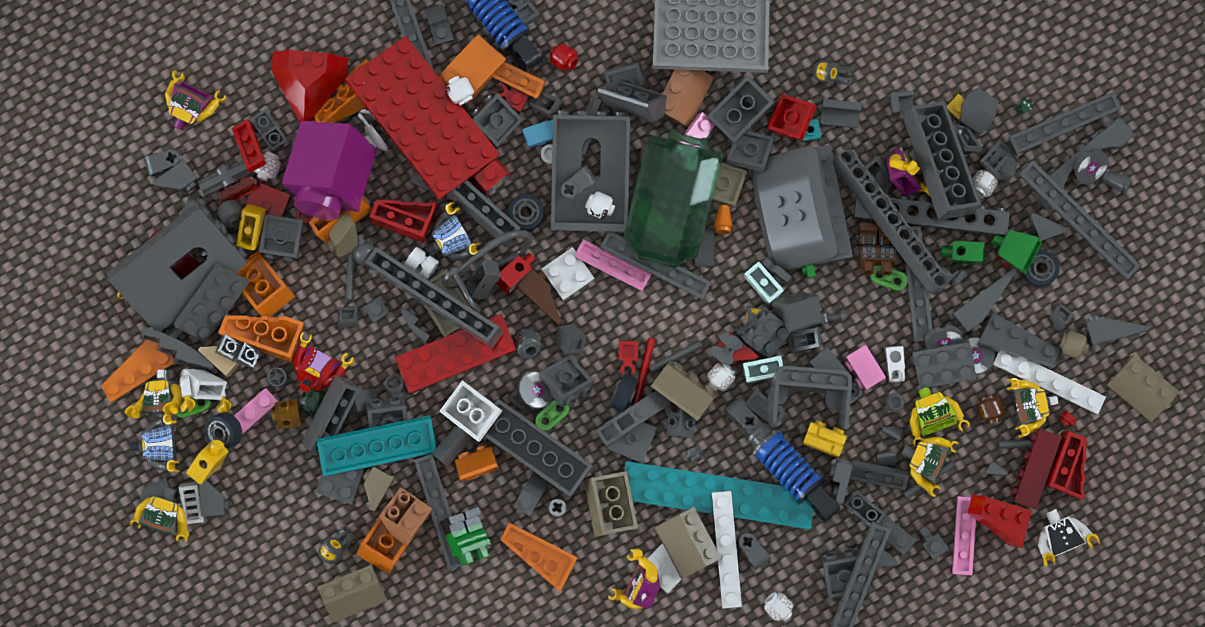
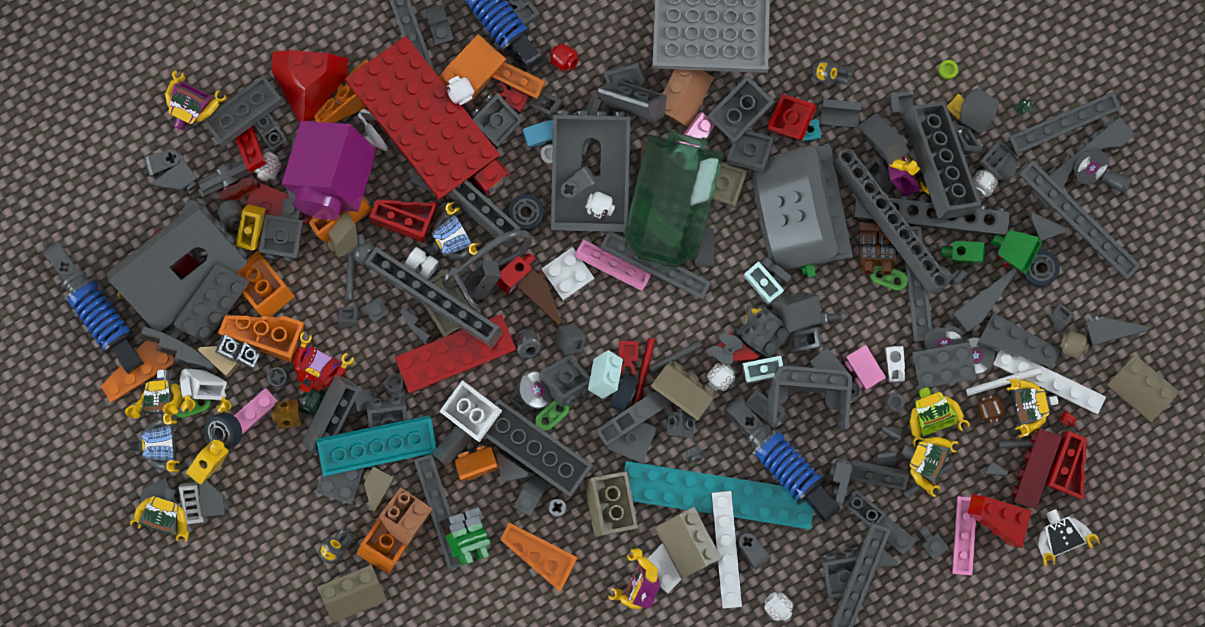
(94, 309): none -> piece
(243, 111): none -> dark grey plate
(289, 209): none -> dark grey plate
(511, 468): none -> dark grey slope
(605, 374): none -> light aqua brick
(723, 220): orange cone -> none
(824, 439): yellow brick -> none
(884, 138): none -> dark grey brick
(948, 69): none -> lime tile
(1002, 381): none -> white bar

